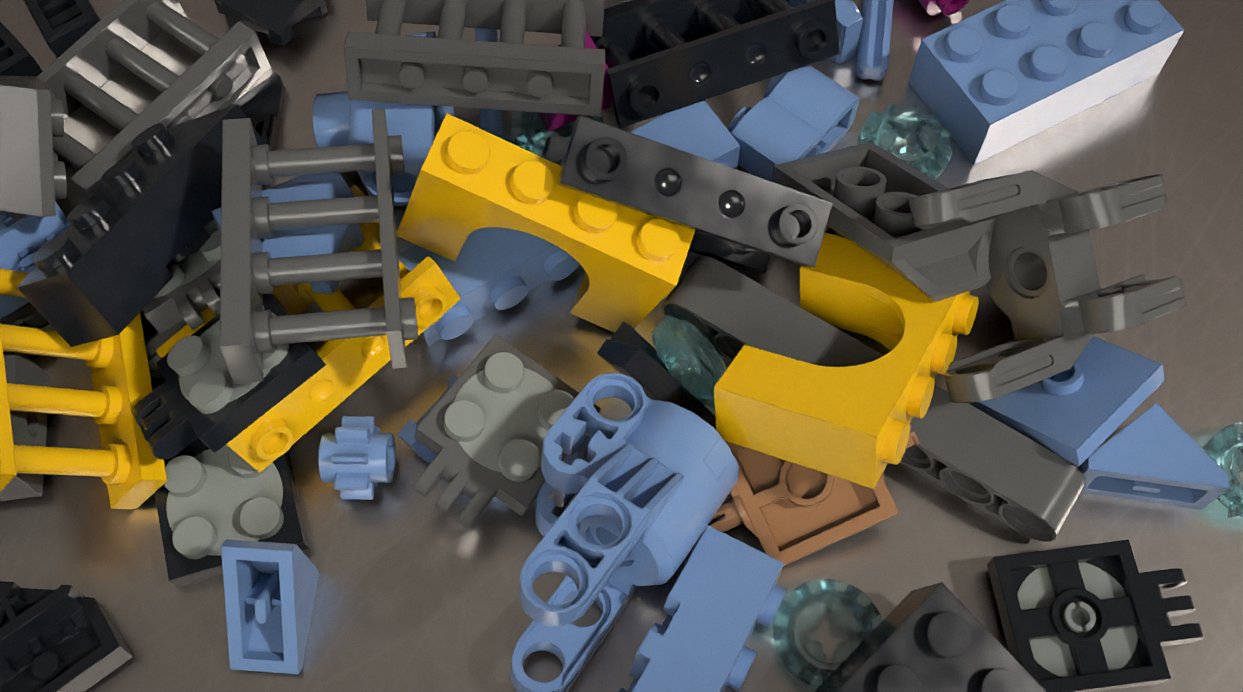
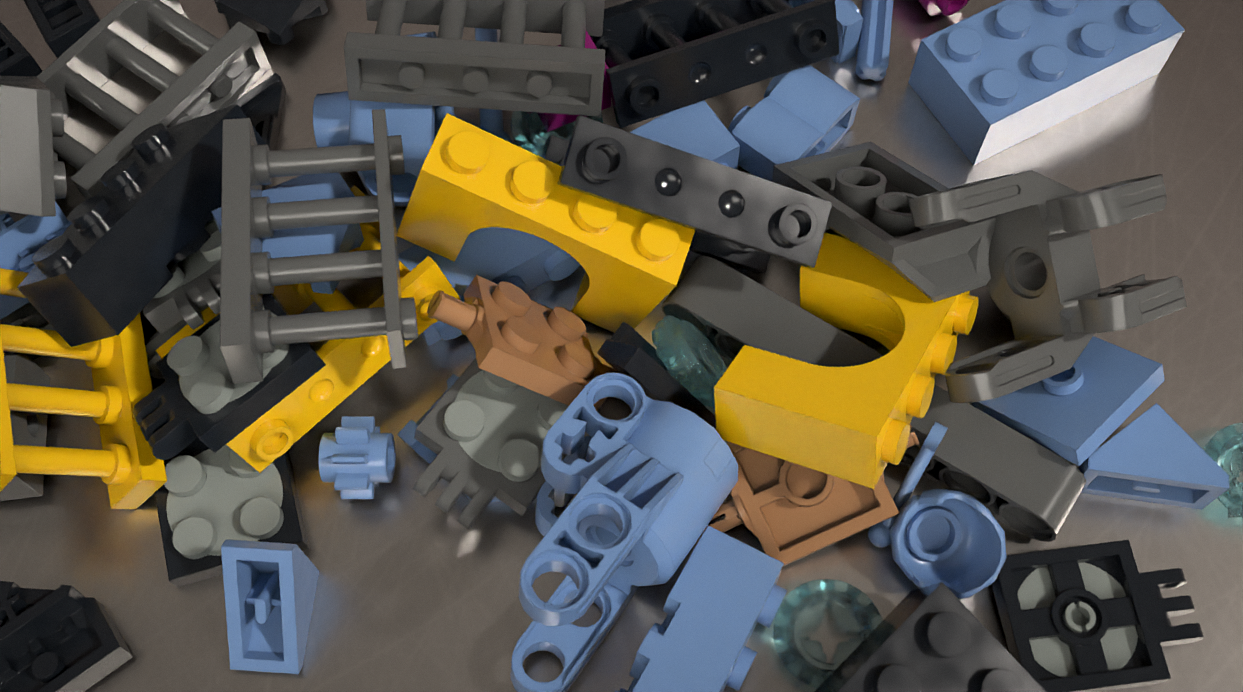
(522, 338): none -> medium nougat plate
(880, 533): none -> medium blue hinge
(932, 145): clear light blue gear -> none
(948, 541): none -> medium blue hair

